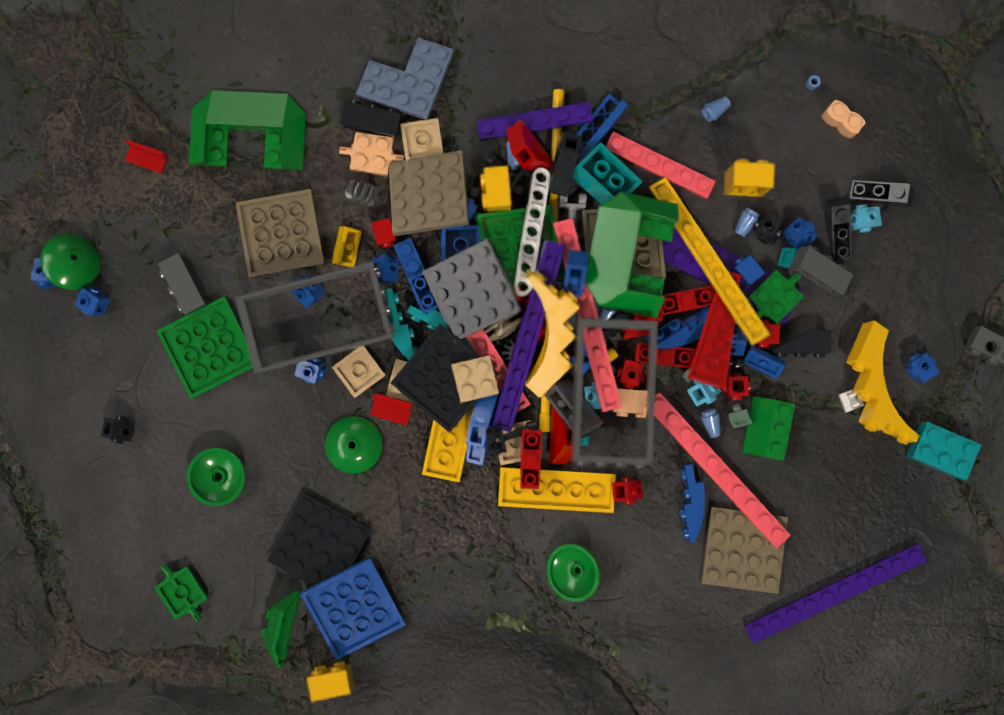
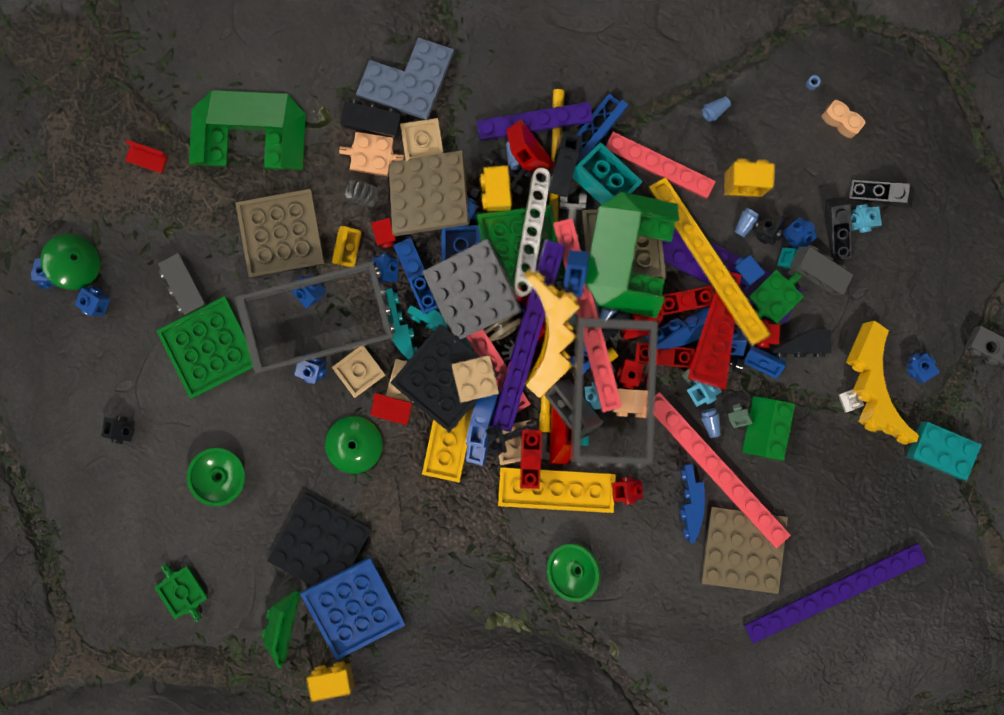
(743, 386): red brick -> none

